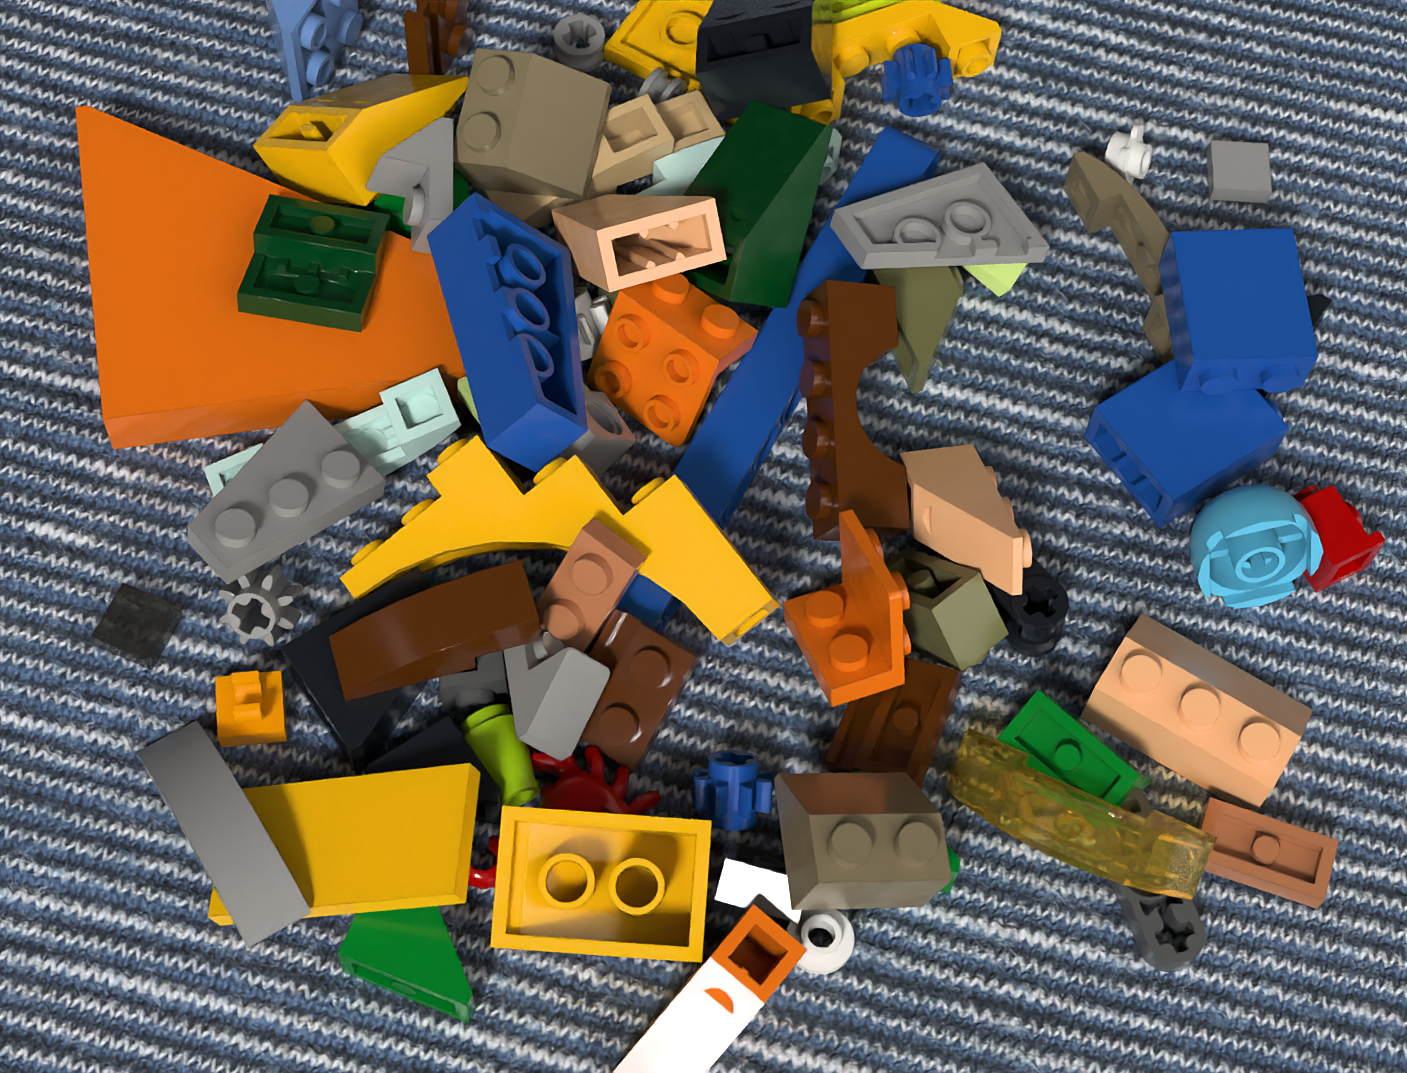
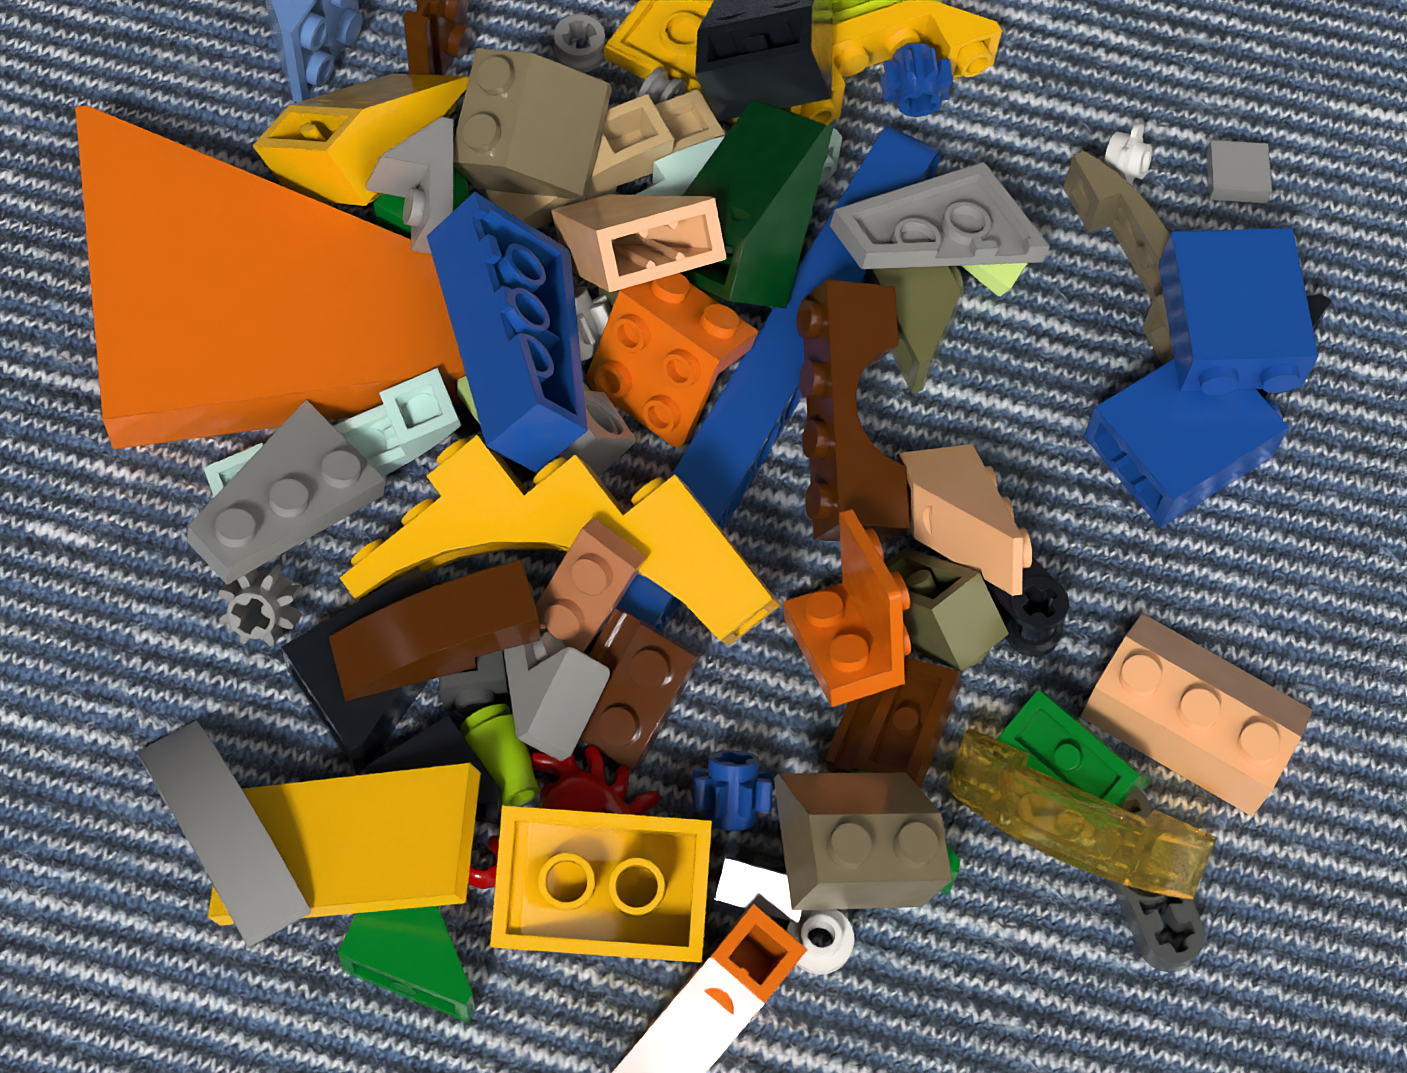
(137, 626): clear smoke tile -> none
(250, 708): light orange tile -> none
(314, 263): dark green slope -> none
(1253, 545): medium azure cylinder -> none
(1268, 853): nougat plate -> none
(1342, 536): red brick -> none

